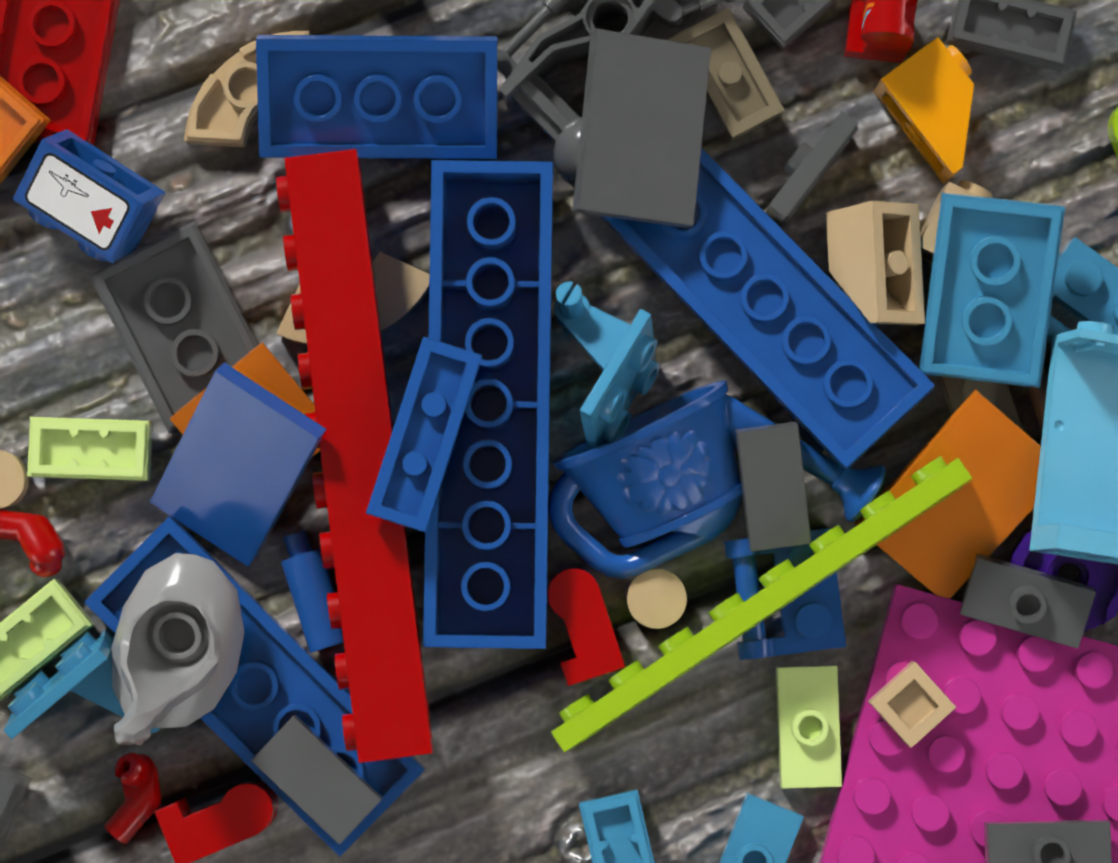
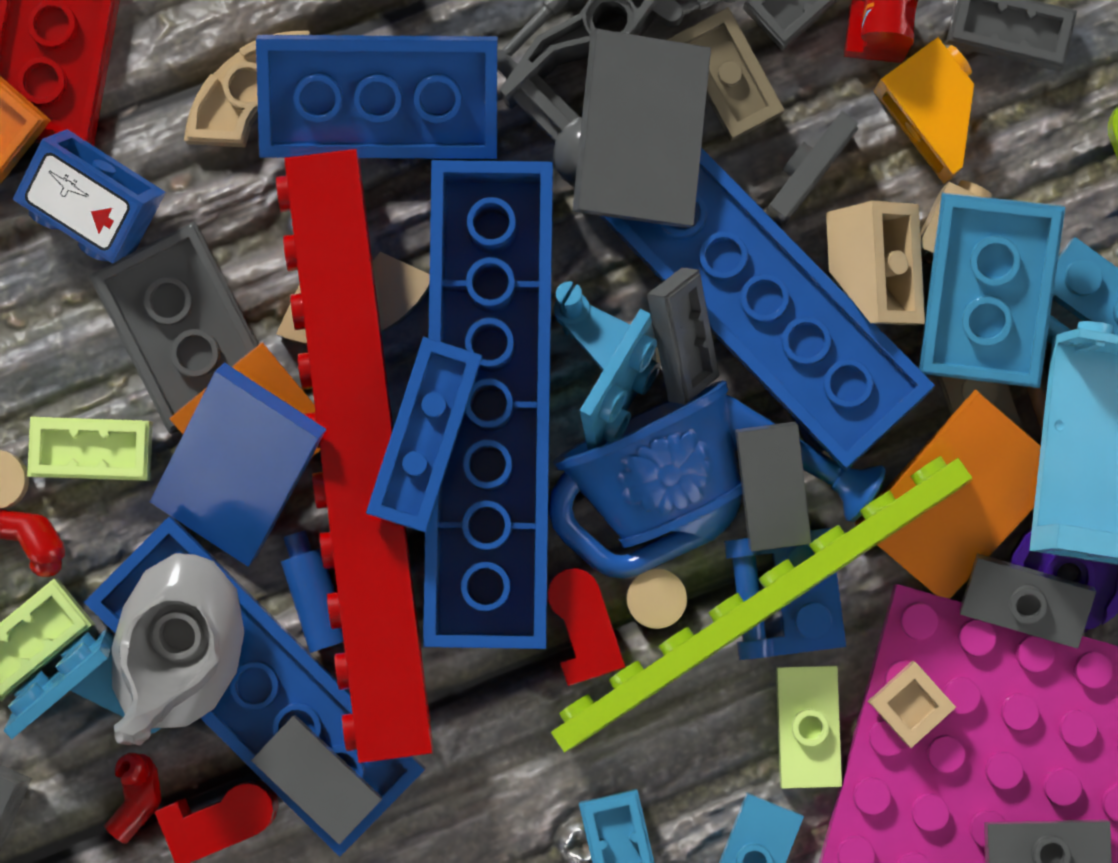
(683, 335): none -> dark grey plate

